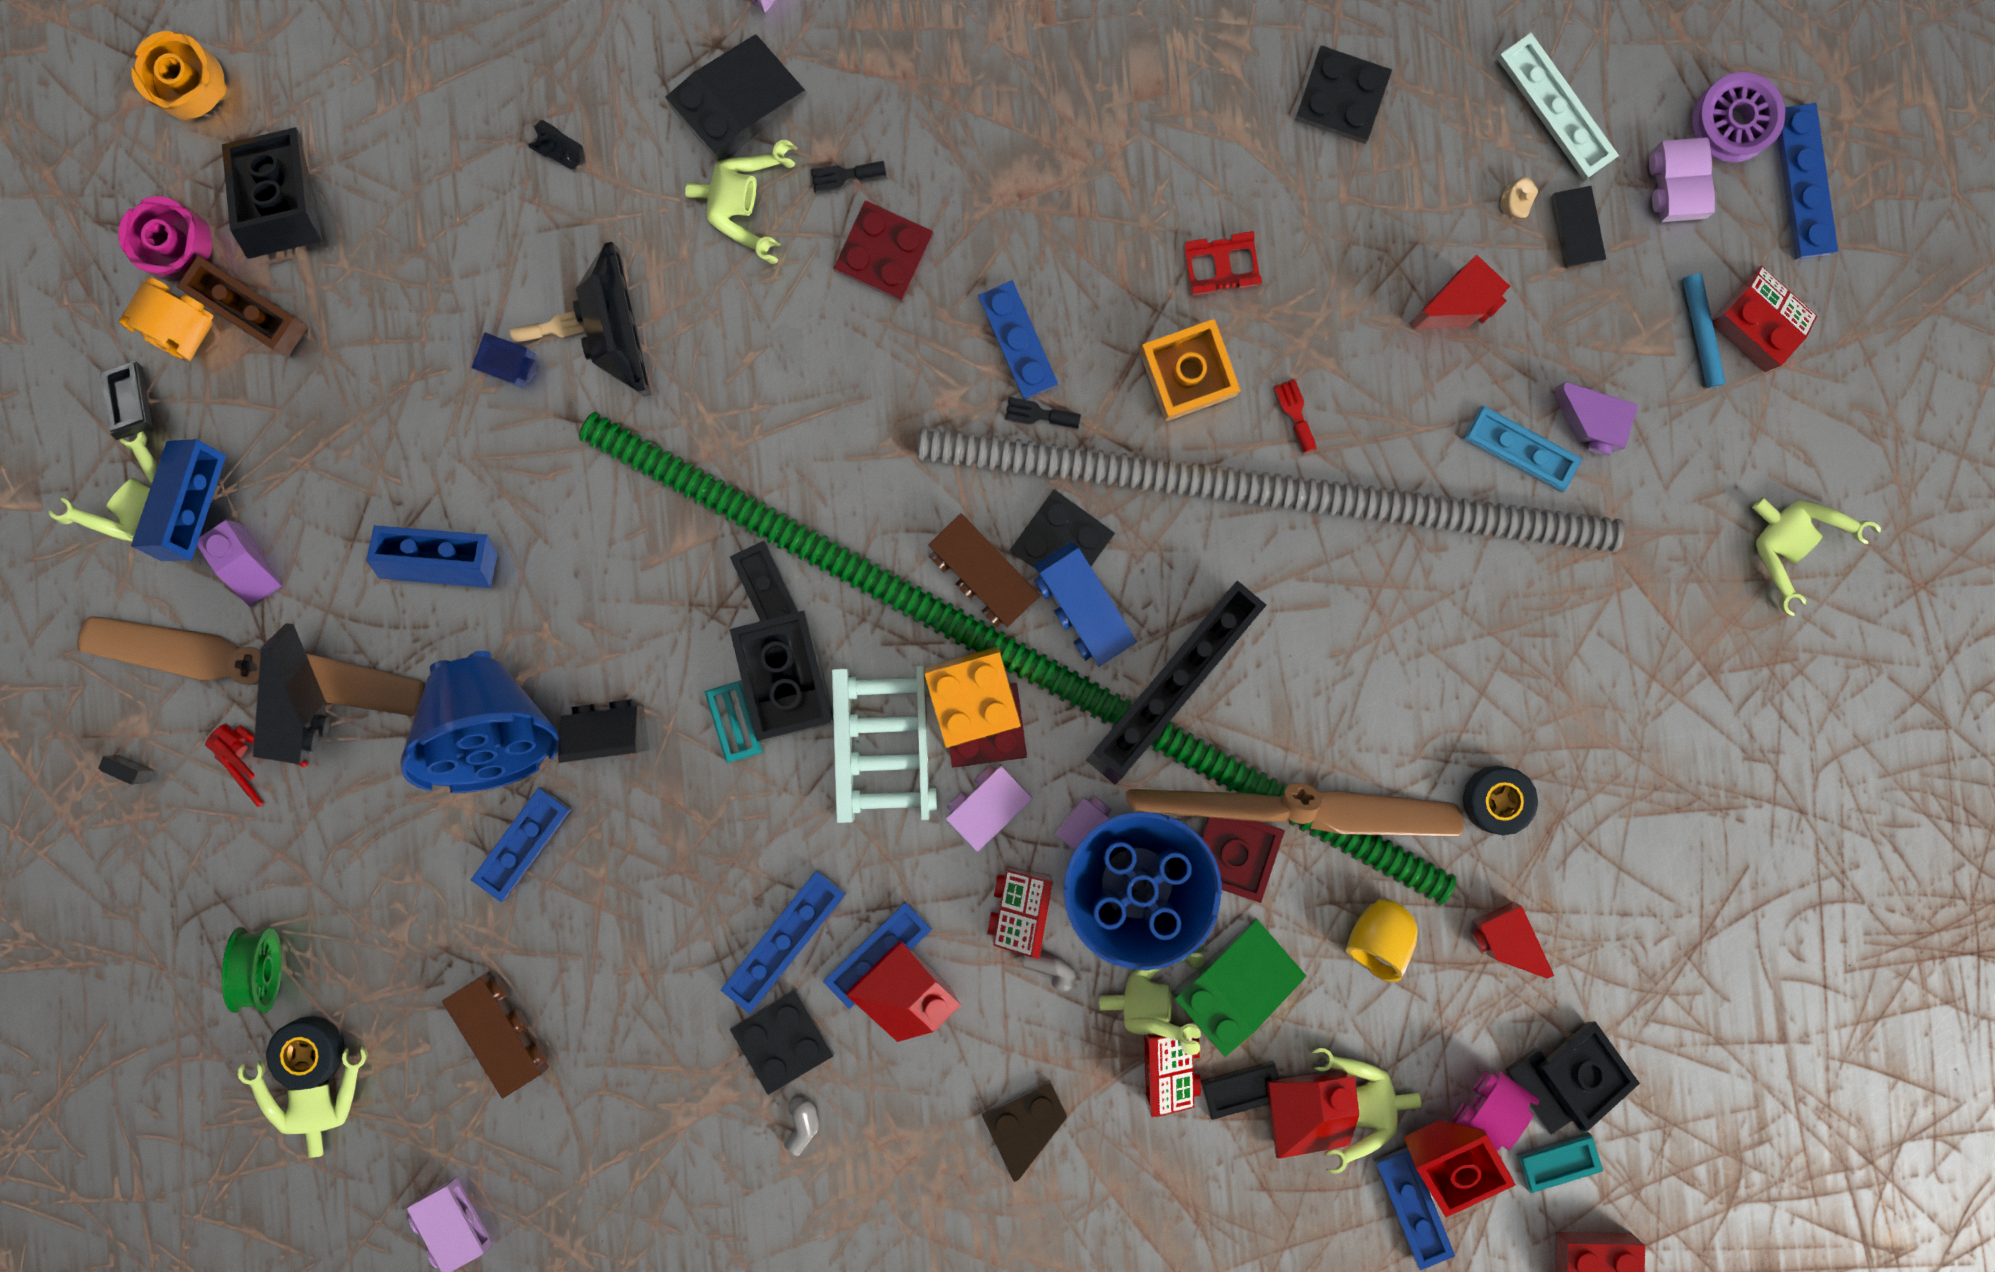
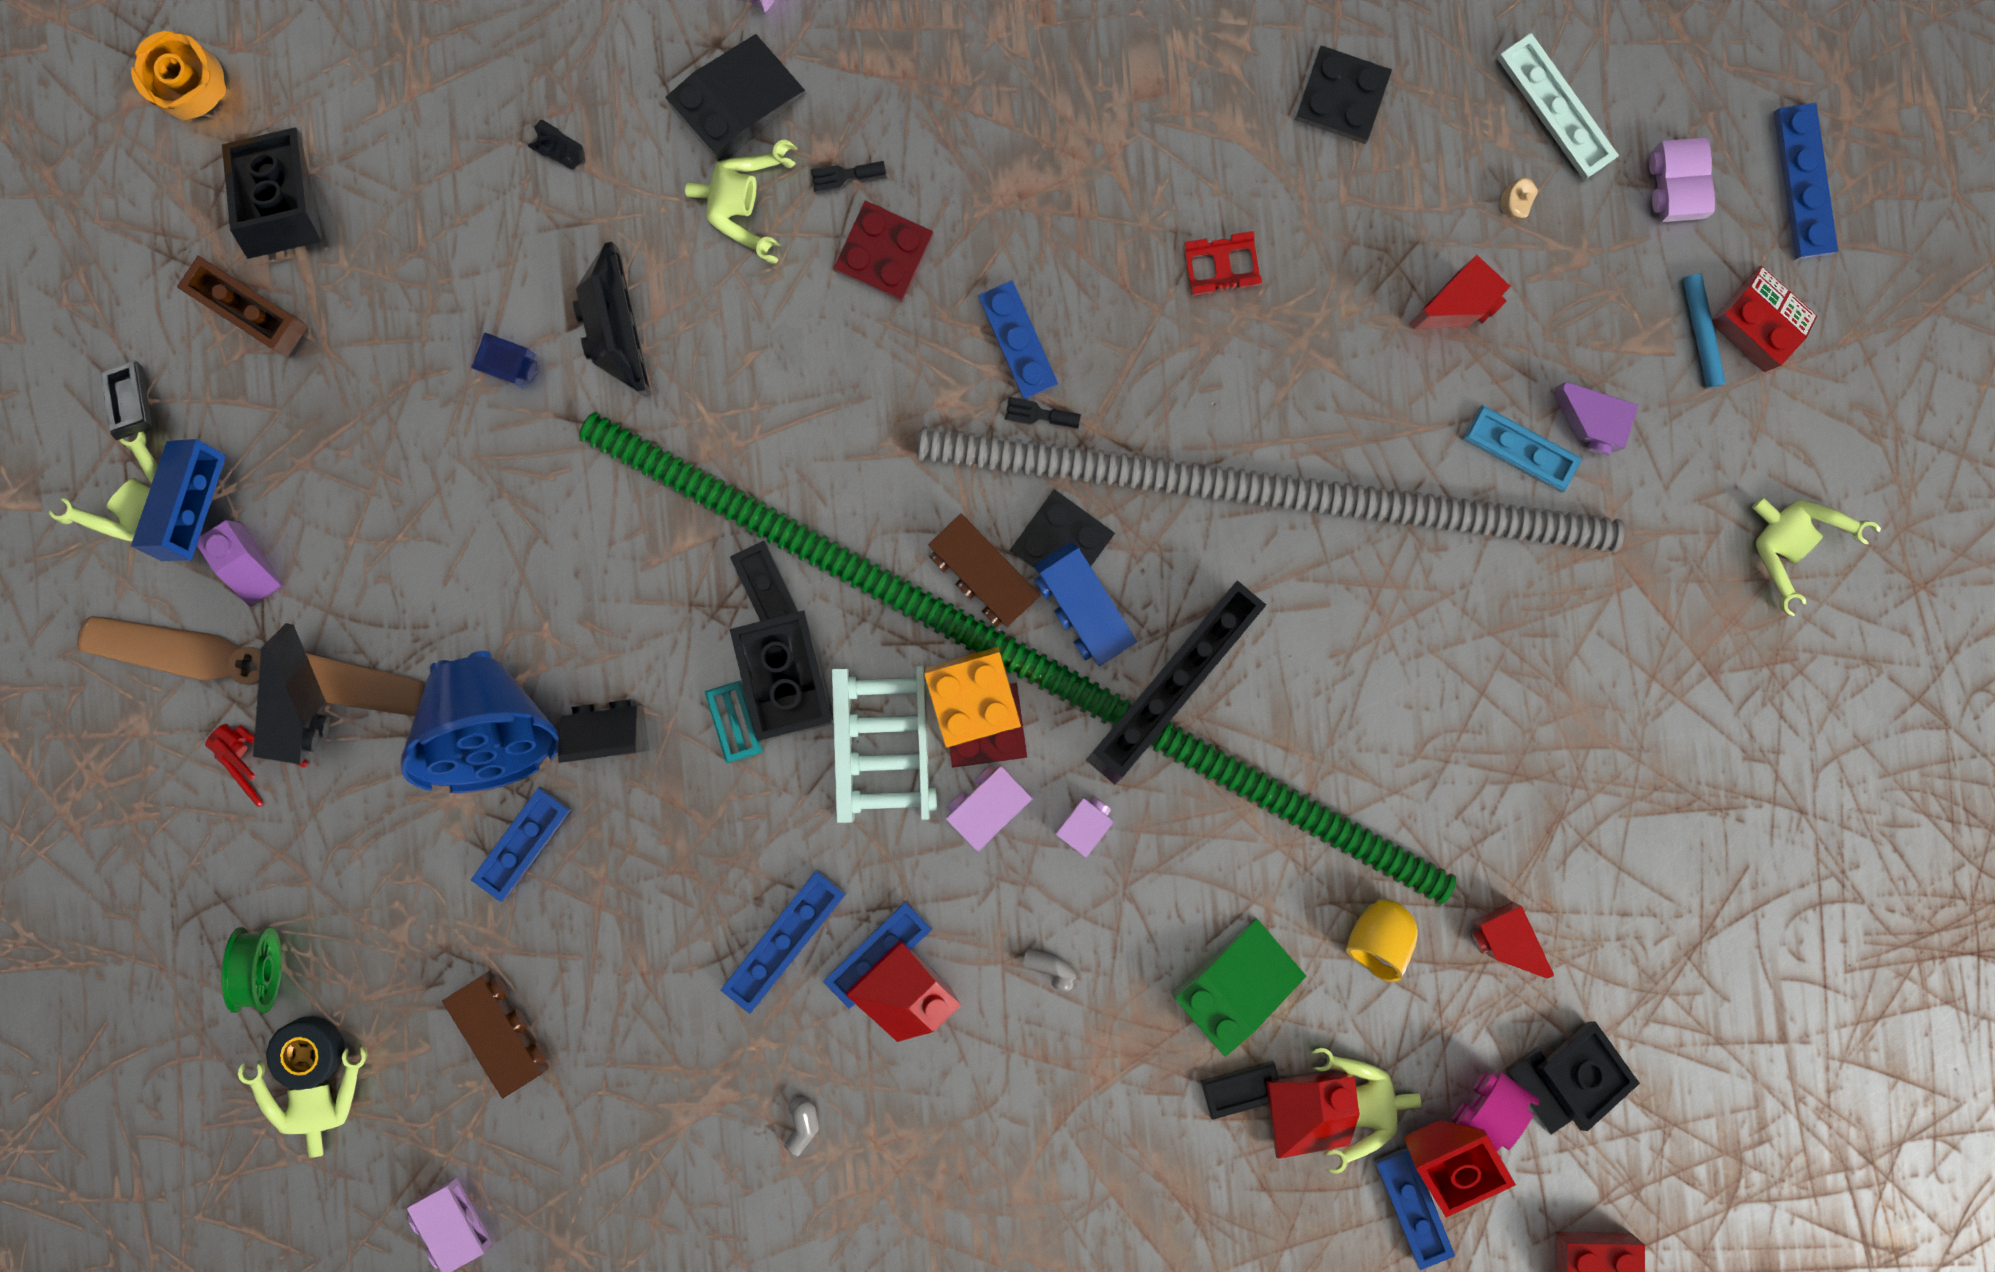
(125, 769): black tile -> none
(161, 218): dark pink brick -> none
(167, 320): light orange brick -> none
(432, 556): blue brick -> none
(561, 325): tan piece -> none
(782, 1041): black plate -> none
(1021, 912): slope -> none
(1025, 1126): dark brown wing -> none
(1142, 890): blue cone -> none
(1149, 1004): yellowish green piece -> none
(1169, 1076): slope -> none
(1189, 370): light orange brick -> none
(1243, 854): dark red plate -> none
(1292, 405): red piece -> none
(1302, 804): medium nougat piece -> none
(1514, 803): black wheel -> none
(1559, 1162): teal tile -> none
(1578, 227): black tile -> none
(1769, 103): medium lavender wheel -> none

